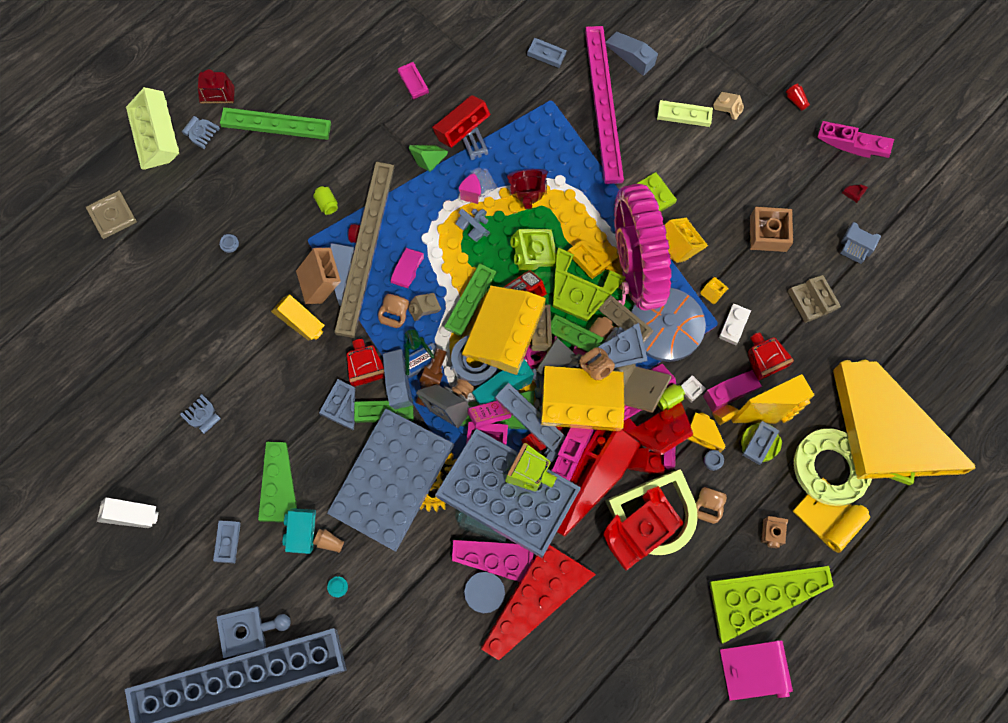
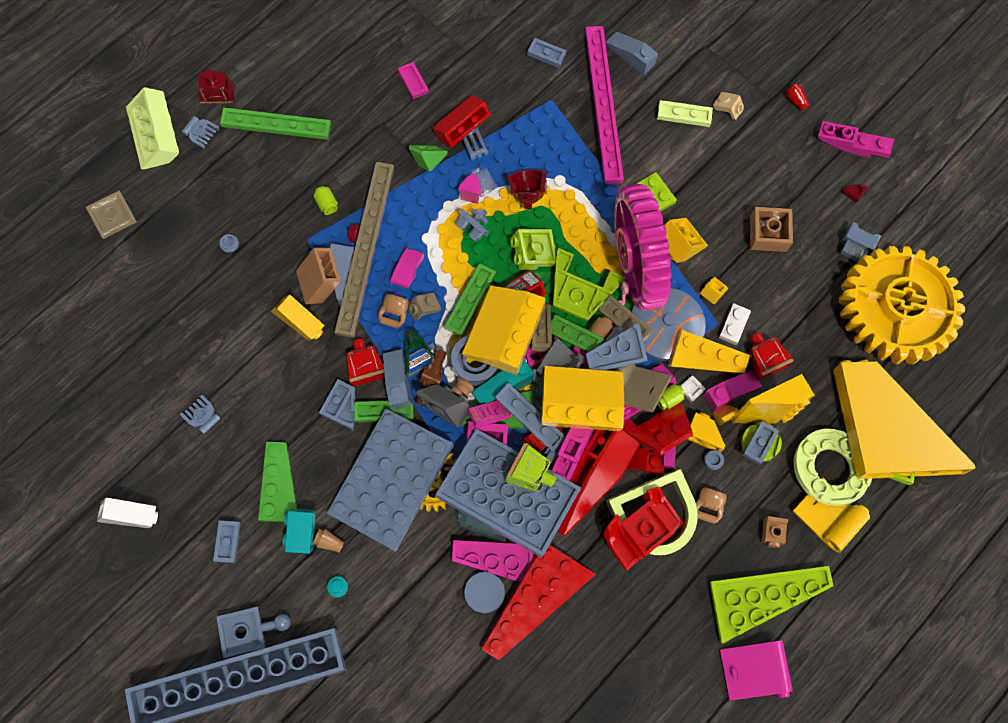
(591, 258): yellow wing -> none
(598, 368): medium nougat piece -> none
(700, 353): none -> yellow wing
(814, 298): dark tan slope -> none
(901, 305): none -> yellow gear

